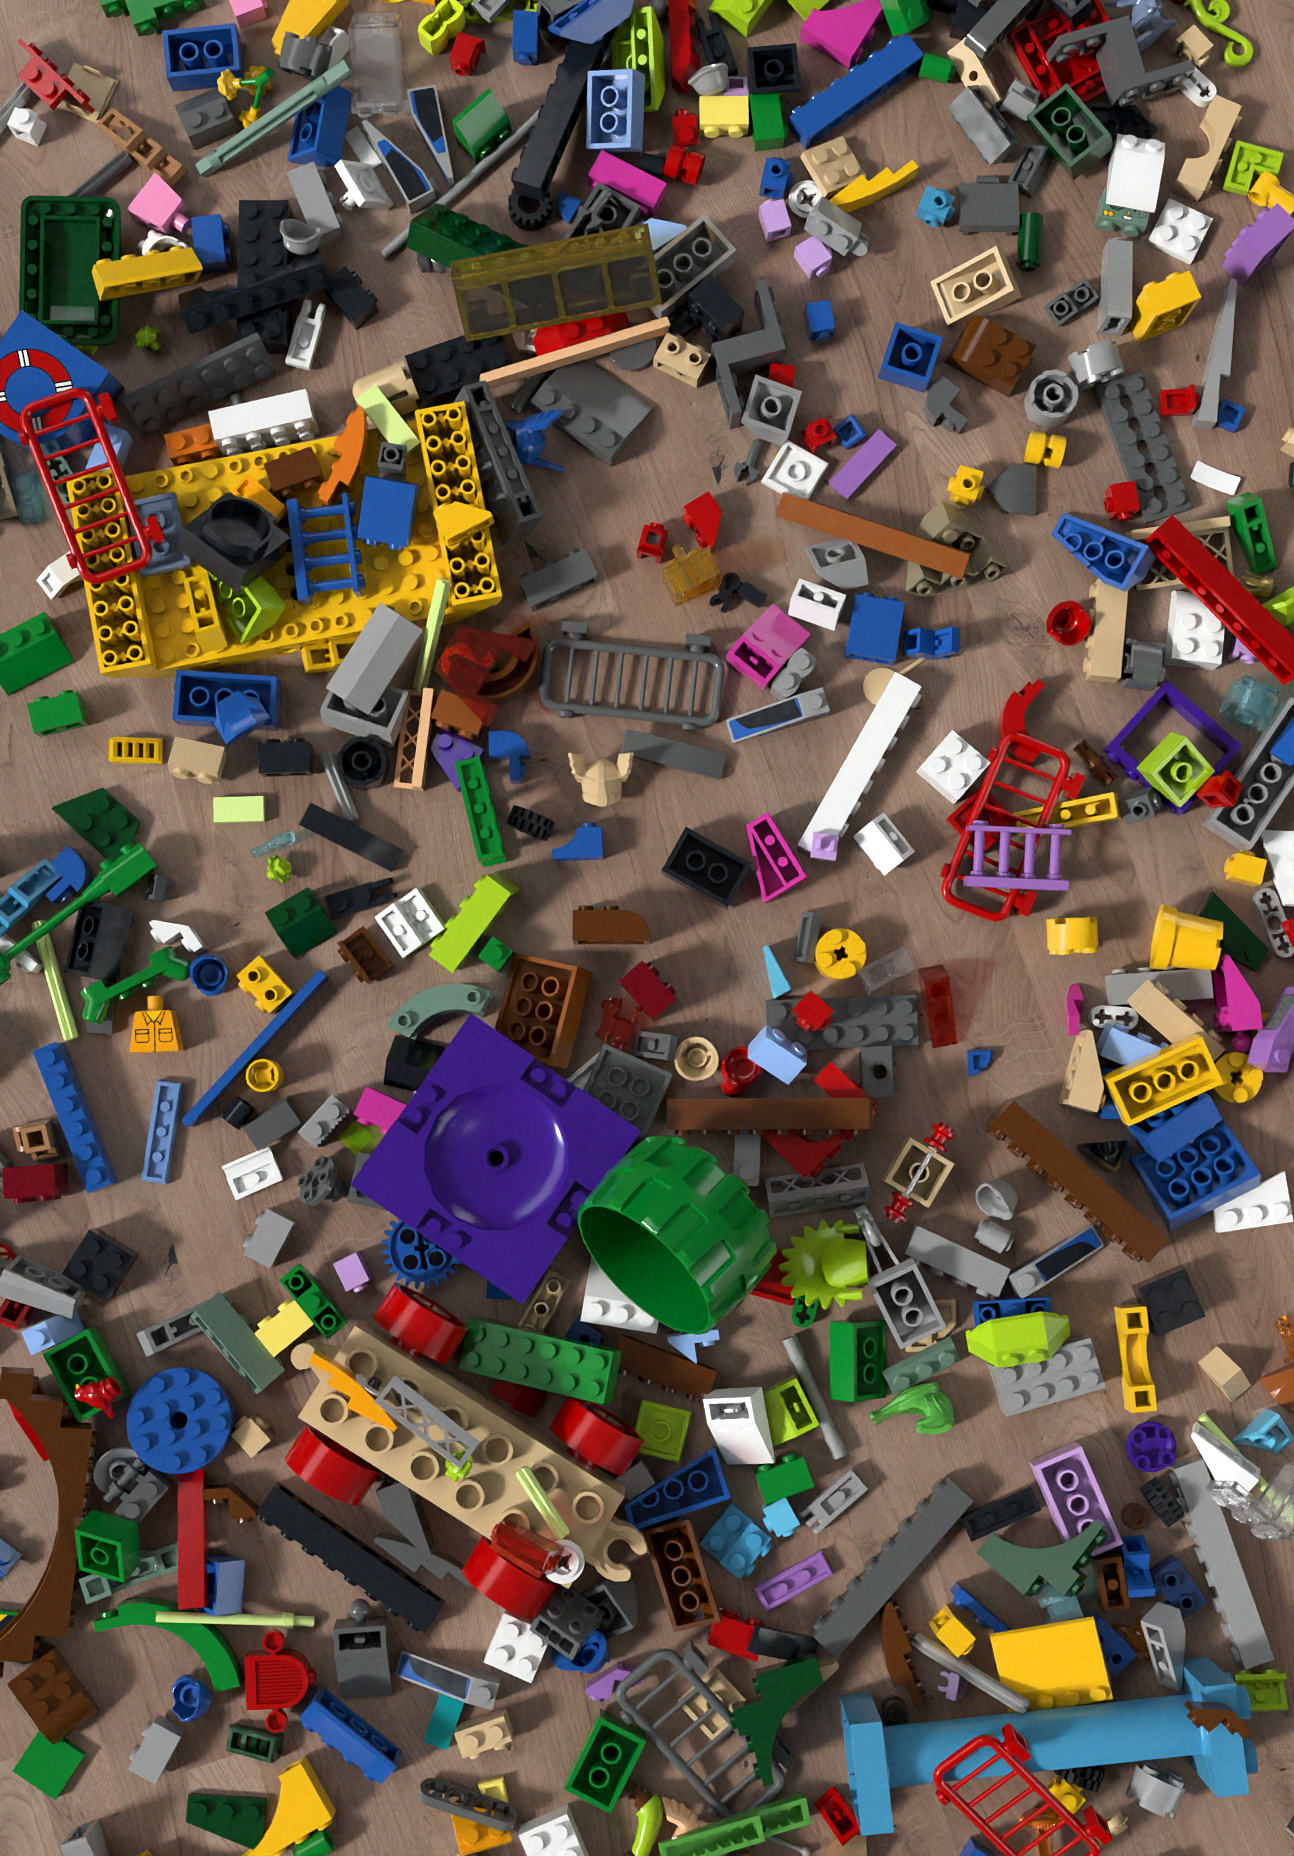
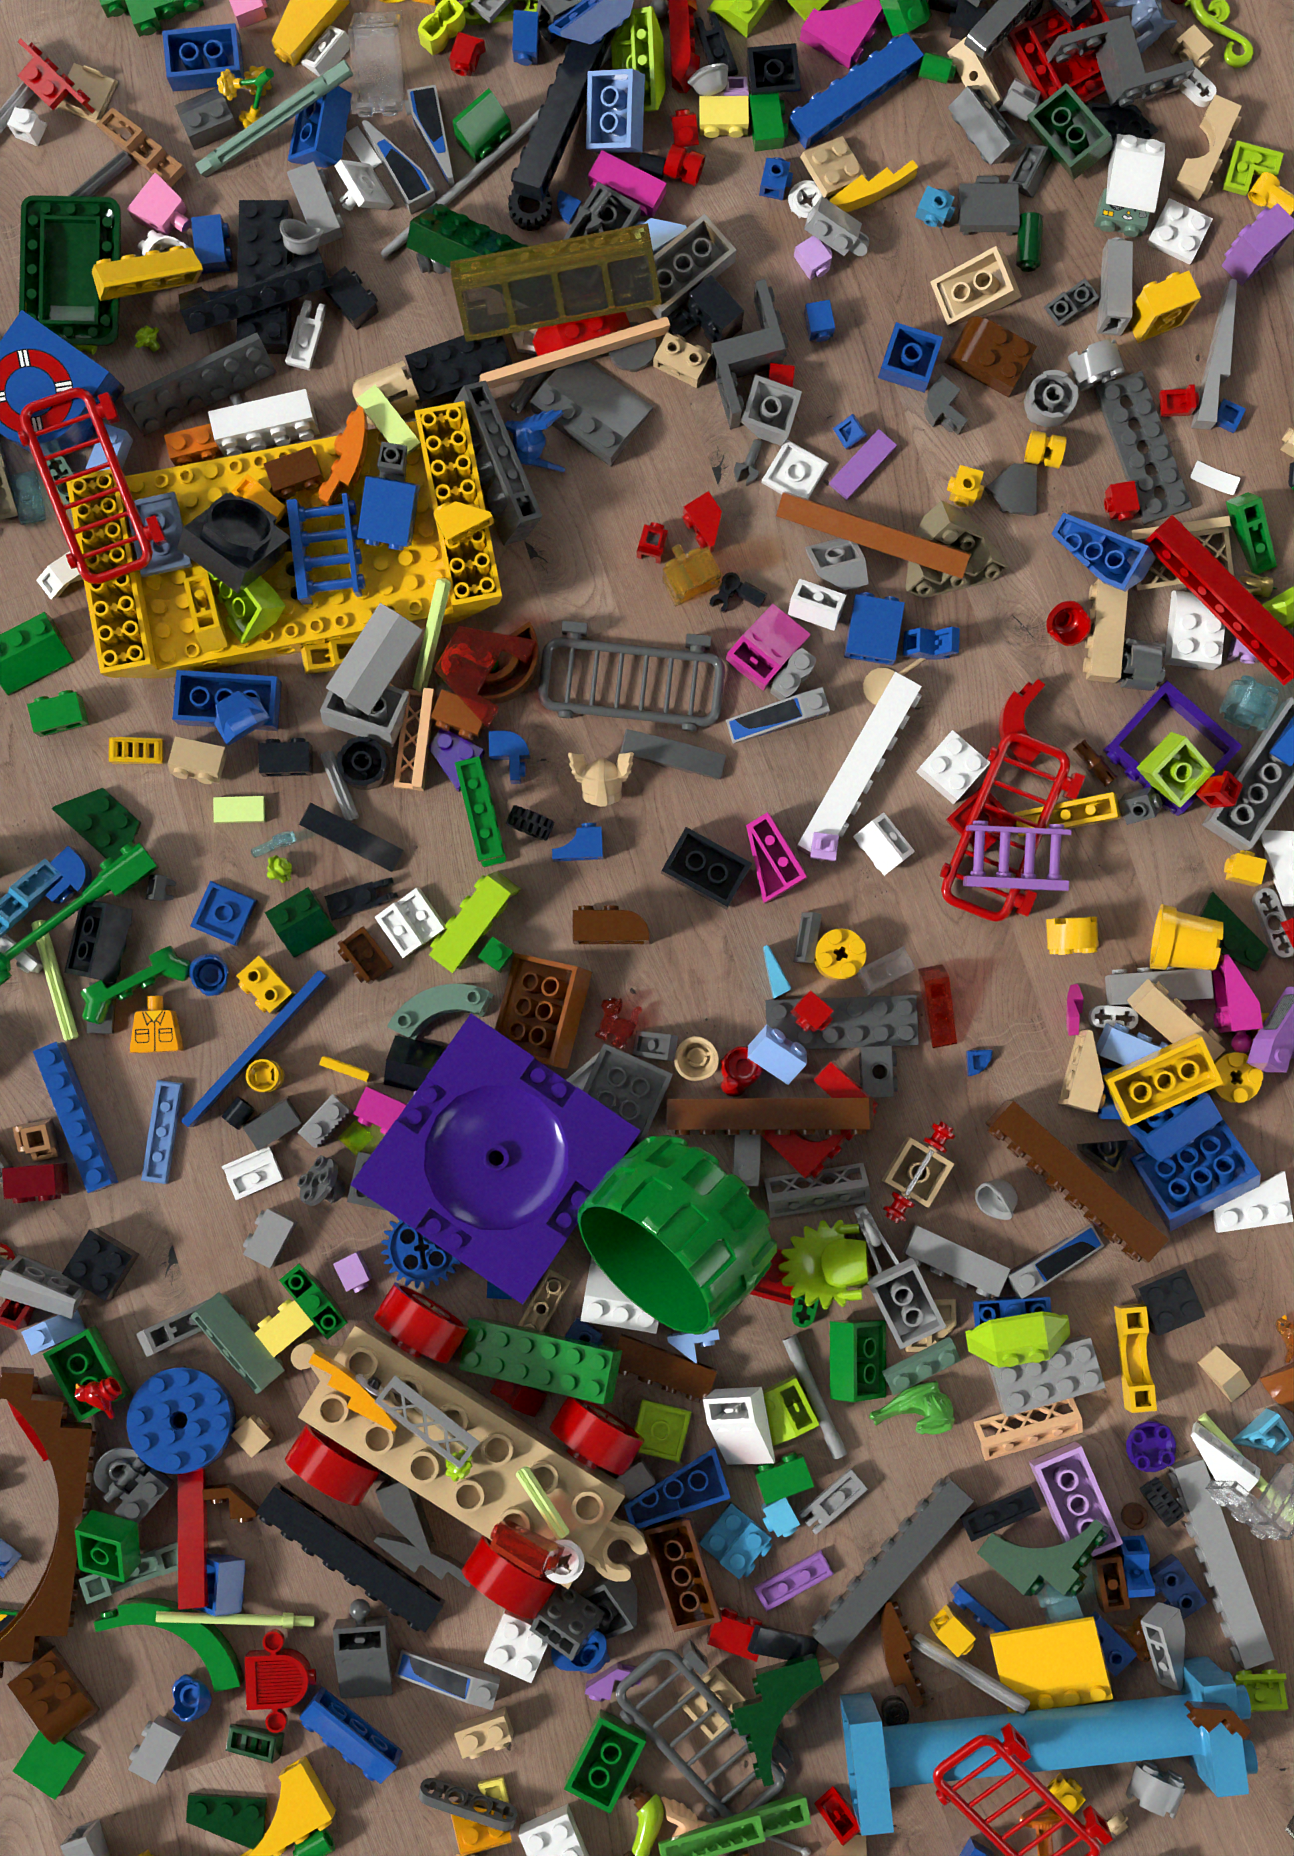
(171, 932): white slope -> none
(223, 913): none -> blue tile
(304, 56): dark grey brick -> none
(345, 1068): none -> yellow tile
(443, 1721): teal tile -> none
(558, 579): dark grey brick -> none
(648, 990): dark red brick -> none
(774, 220): lavender brick -> none
(818, 434): red window -> none
(956, 1686): lavender tile -> none
(993, 1236): light grey brick -> none
(1028, 1435): none -> light nougat fence
(1086, 1777): black tyre -> none

